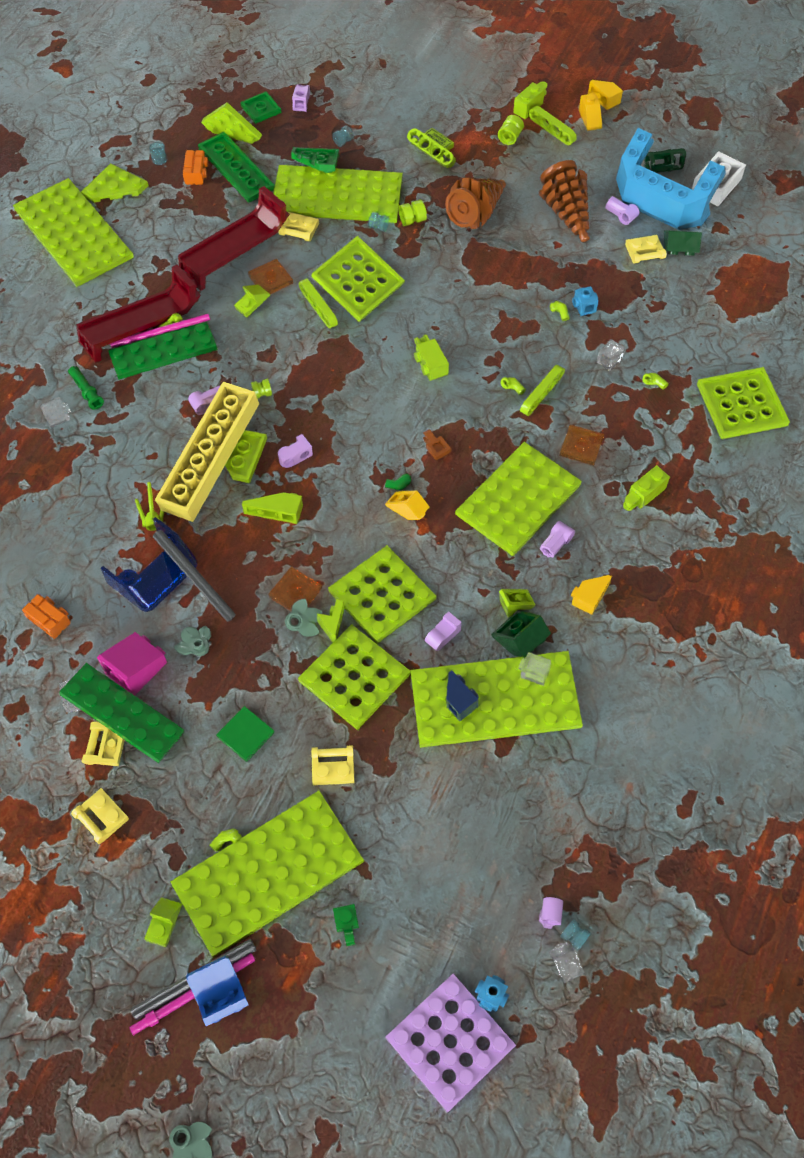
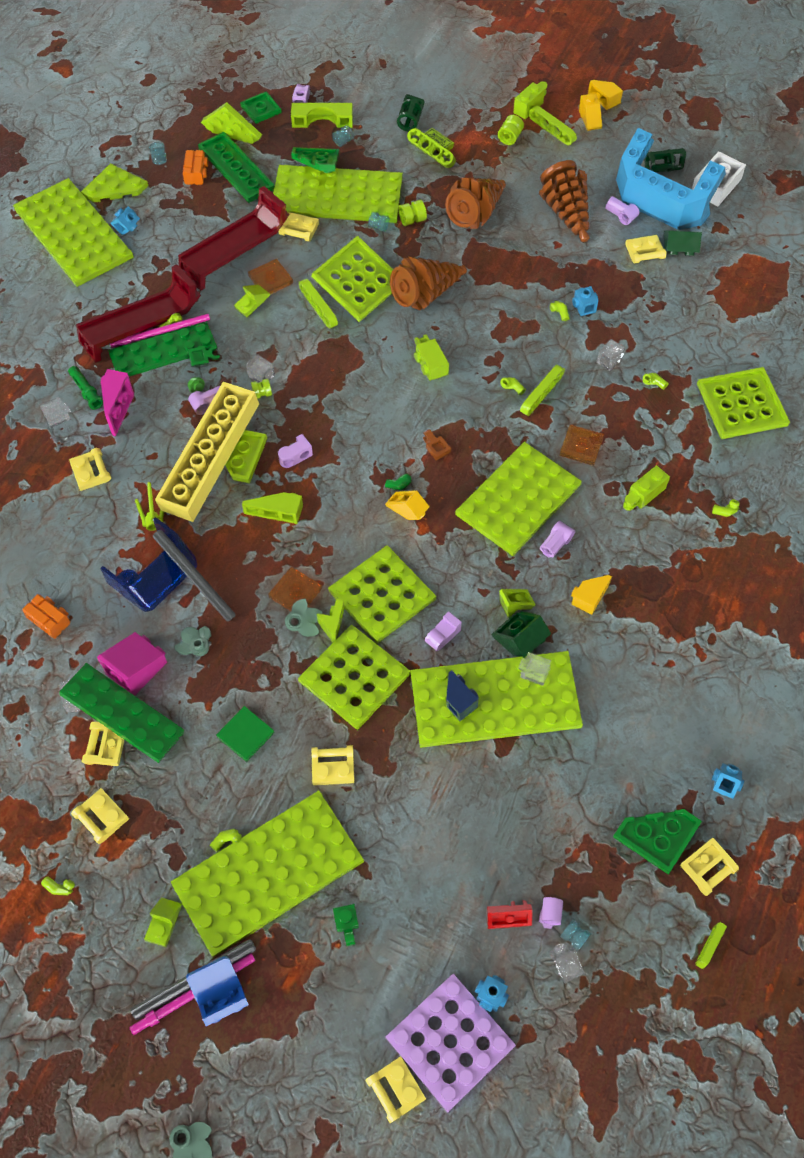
(58, 889): none -> lime arm
(83, 470): none -> light yellow plate
(117, 397): none -> dark pink slope
(125, 220): none -> dark azure brick
(196, 384): none -> bright green plate
(199, 355): none -> green plate
(260, 369): none -> clear brick
(305, 113): none -> lime arch
(402, 1084): none -> light yellow plate
(412, 109): none -> dark green piece
(422, 281): none -> dark orange plant
(509, 916): none -> red plate
(659, 836): none -> green plate
(704, 860): none -> light yellow plate
(711, 945): none -> lime tile
(727, 780): none -> dark azure brick
(728, 510): none -> lime arm

